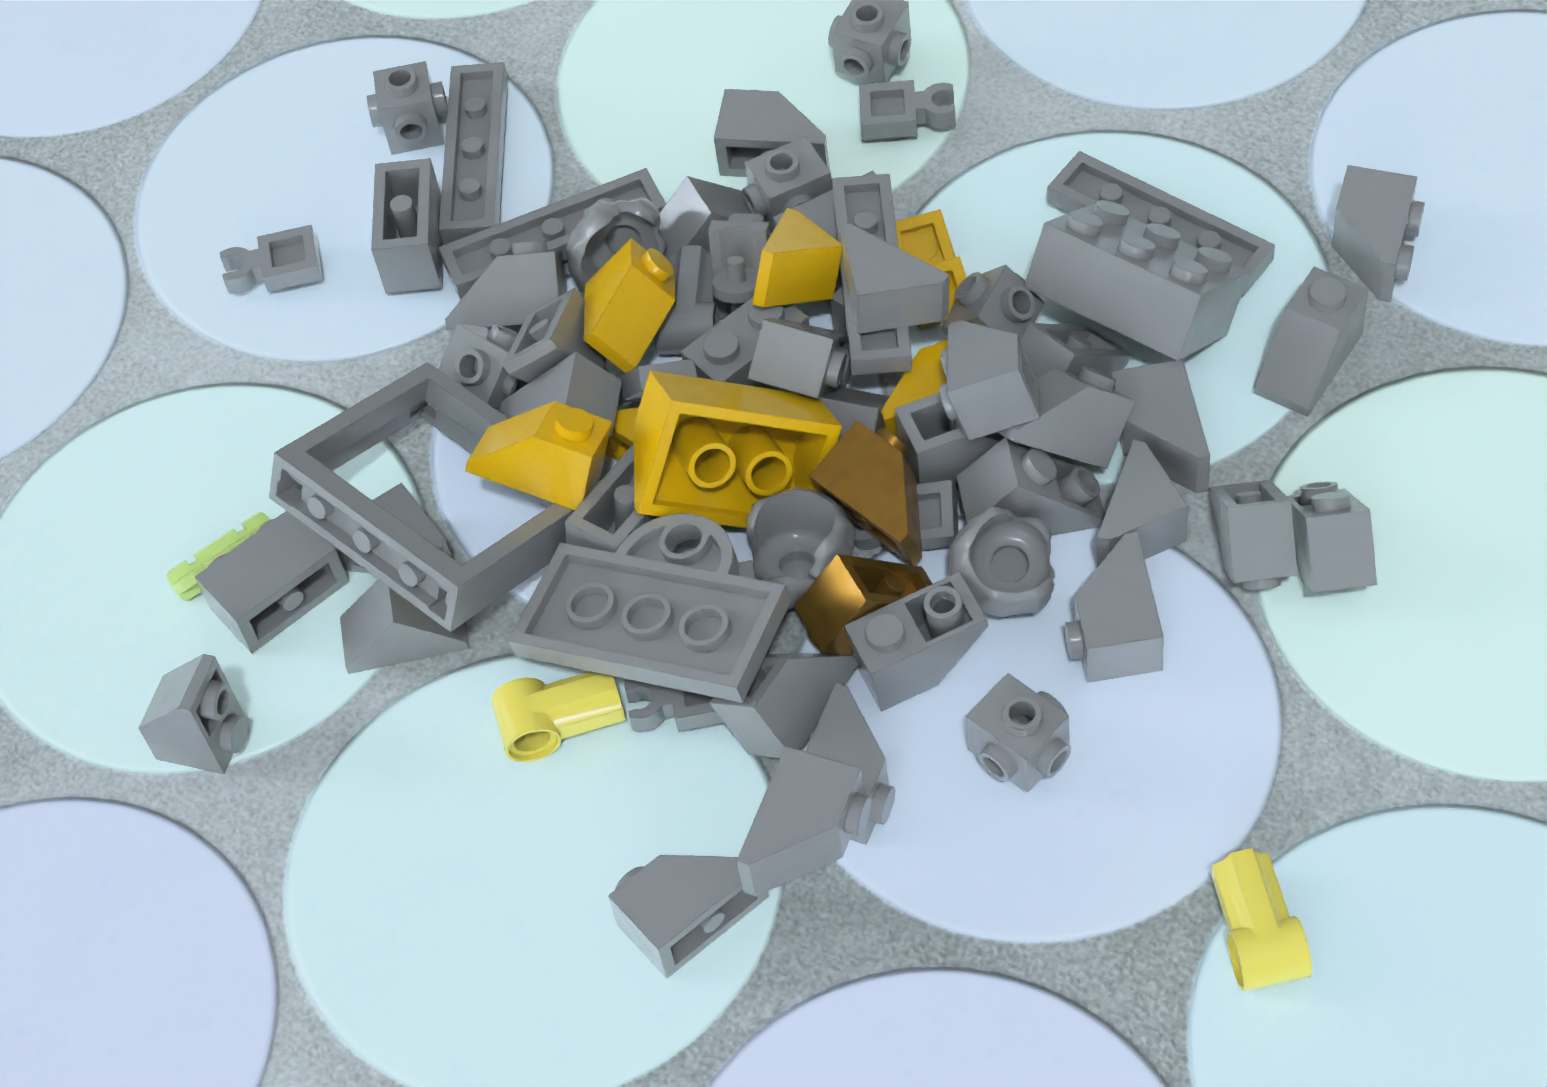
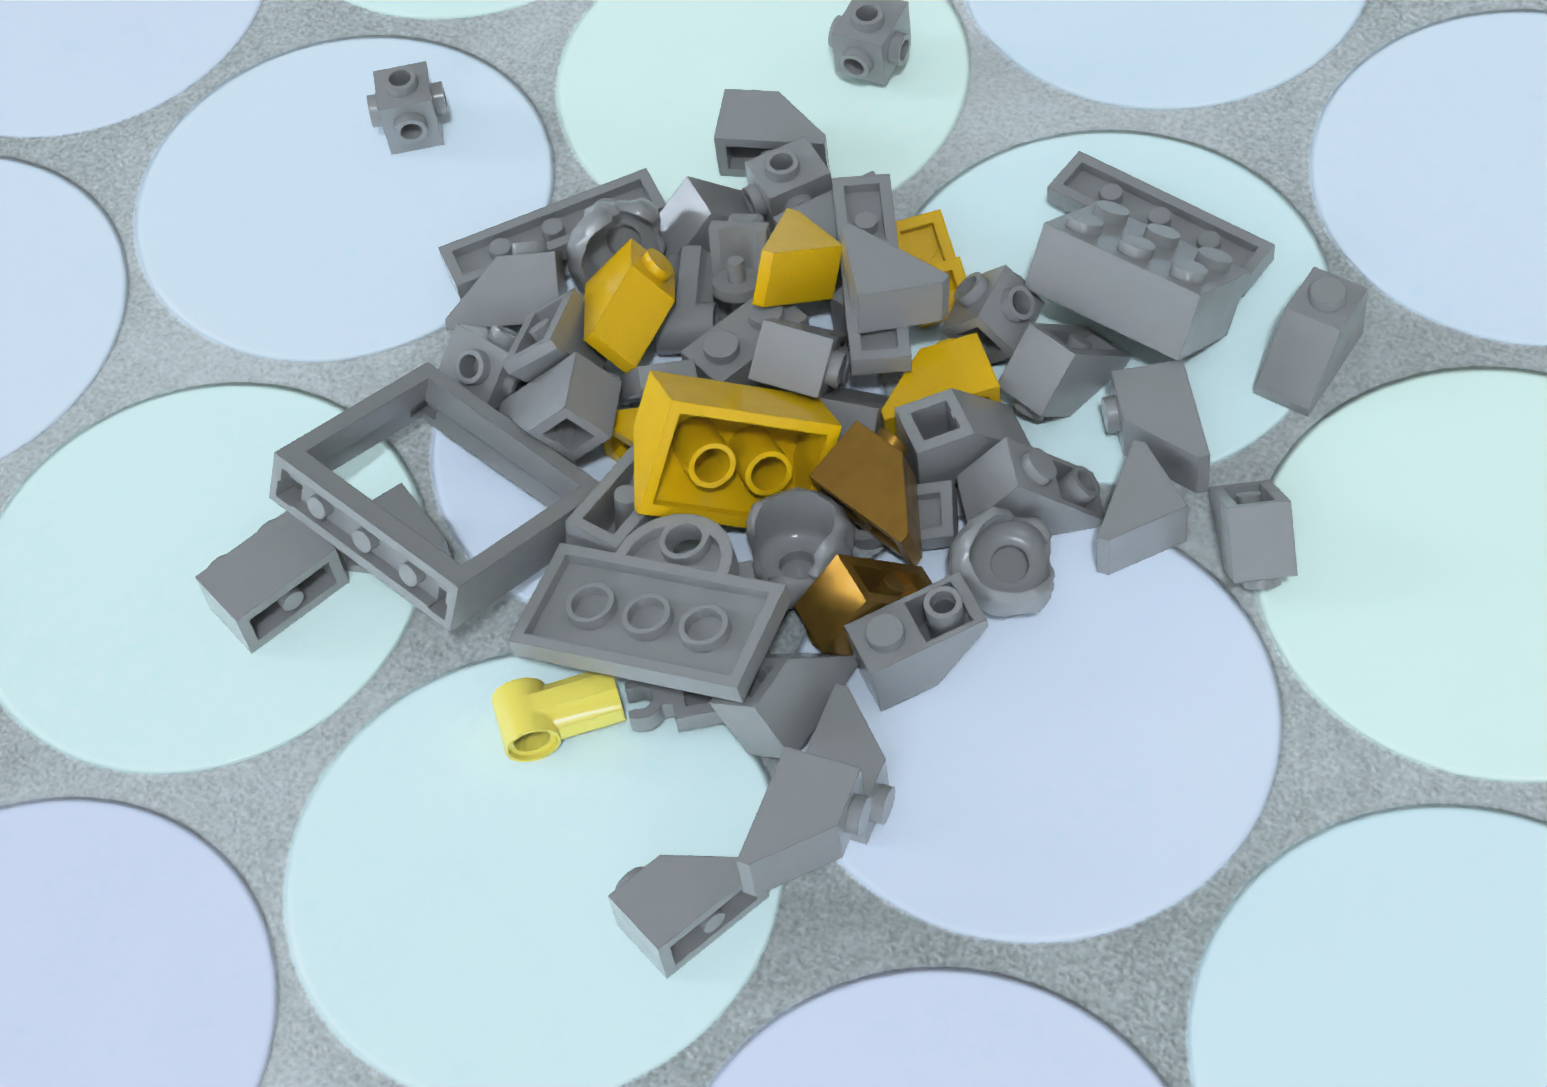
(183, 575): yellowish green axle -> none
(195, 717): light grey slope -> none
(280, 261): light grey plate -> none
(390, 630): light grey slope -> none
(407, 225): light grey brick -> none
(473, 150): light grey plate -> none
(545, 453): yellow slope -> none
(896, 108): light grey plate -> none
(987, 380): light grey slope -> none
(1019, 733): light grey brick -> none
(1077, 416): light grey slope -> none
(1117, 617): light grey slope -> none
(1262, 938): light yellow piece -> none
(1332, 538): light grey slope -> none
(1372, 226): light grey slope -> none

